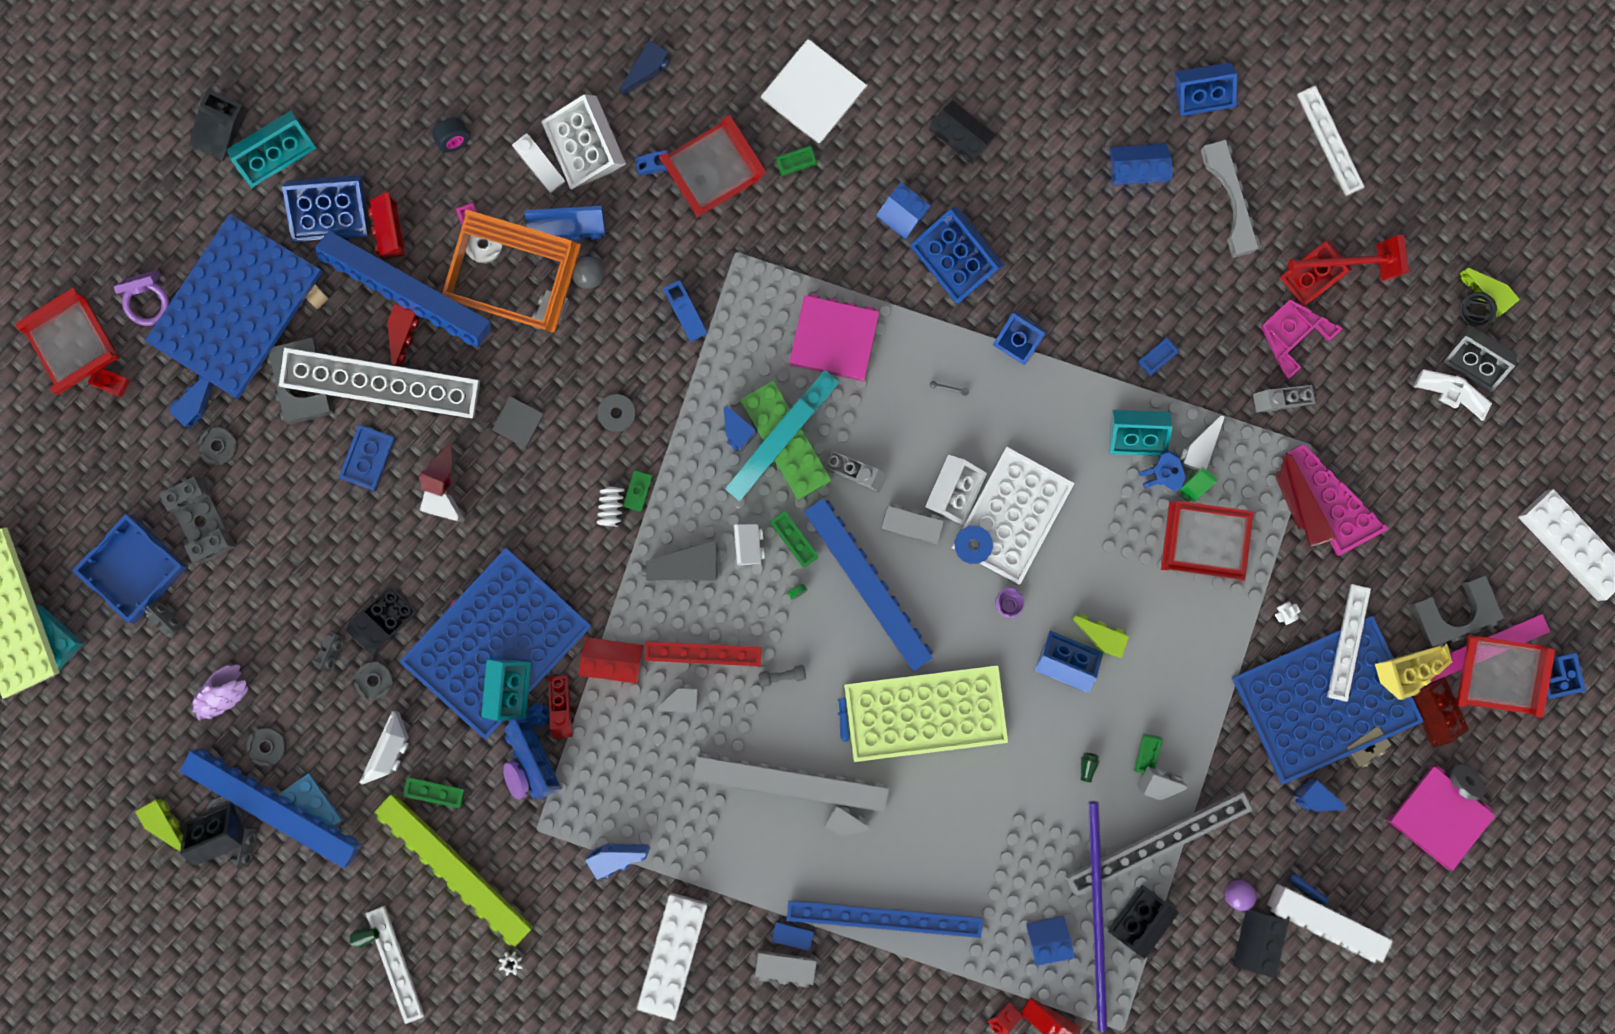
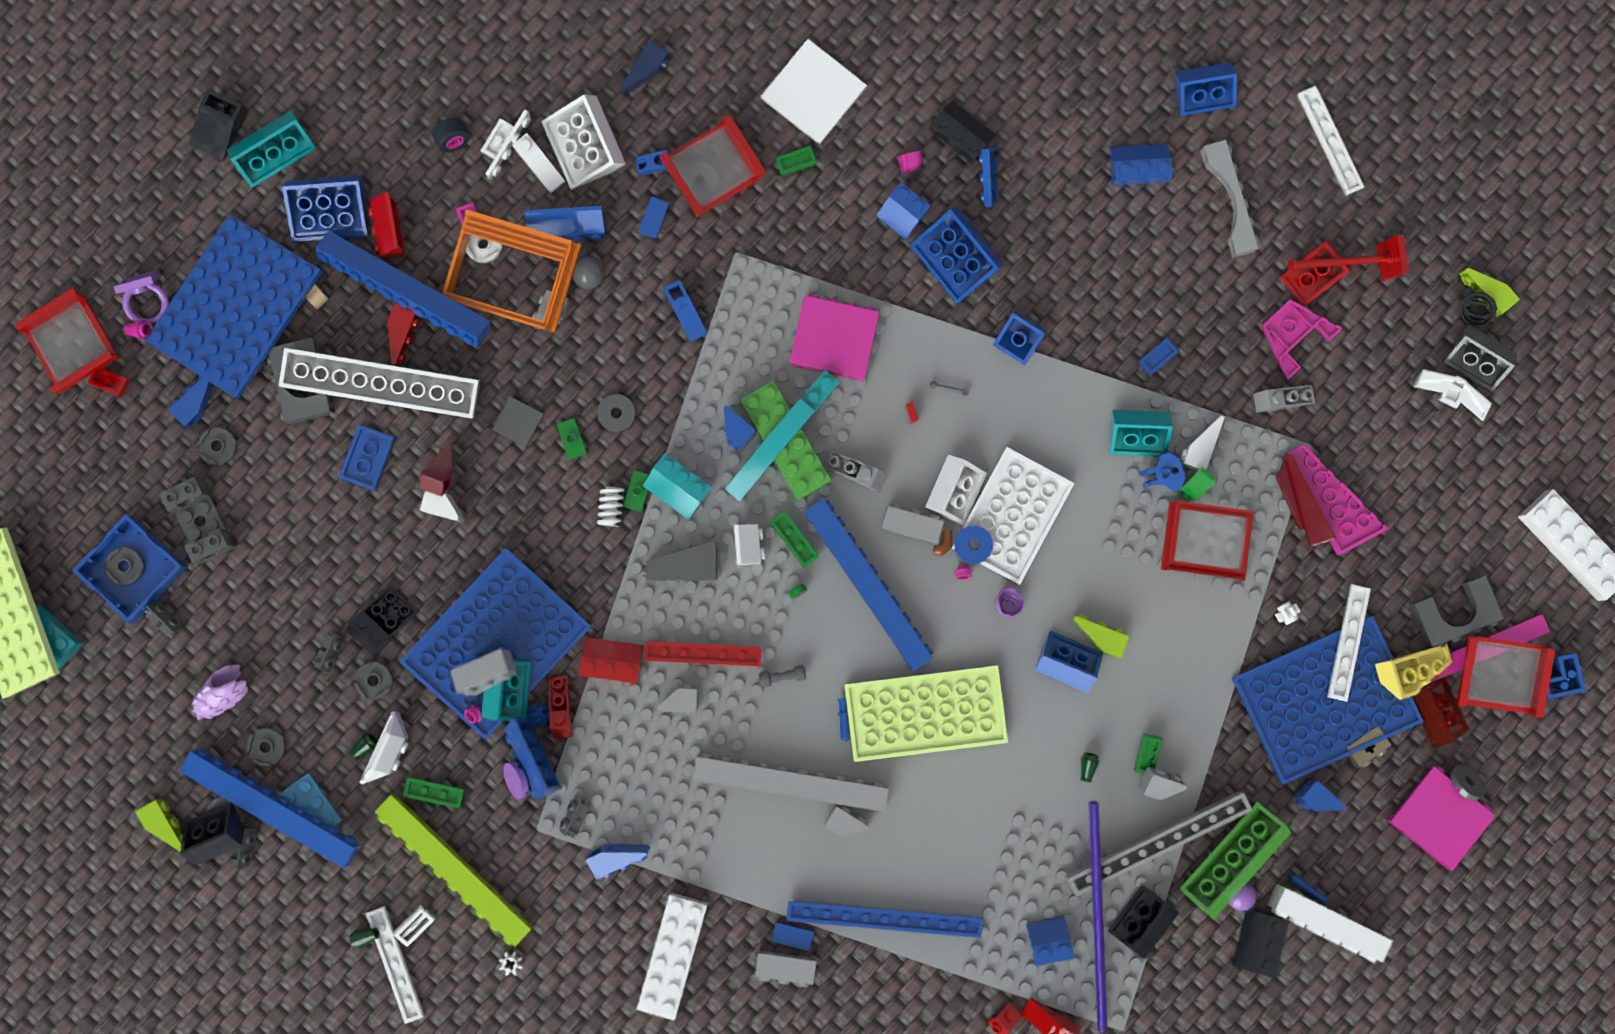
(135, 570): none -> dark grey tile
(138, 329): none -> dark pink cone
(364, 746): none -> dark green cone
(408, 921): none -> white tile
(473, 714): none -> dark pink plate
(483, 672): none -> light grey wedge
(501, 141): none -> white bracket
(570, 823): none -> dark grey hinge
(571, 439): none -> green plate
(654, 217): none -> blue tile
(677, 486): none -> teal slope
(911, 161): none -> dark pink piece
(911, 412): none -> red tile
(945, 545): none -> dark orange arm
(963, 572): none -> dark pink plate
(990, 167): none -> blue wing
(1235, 860): none -> bright green brick

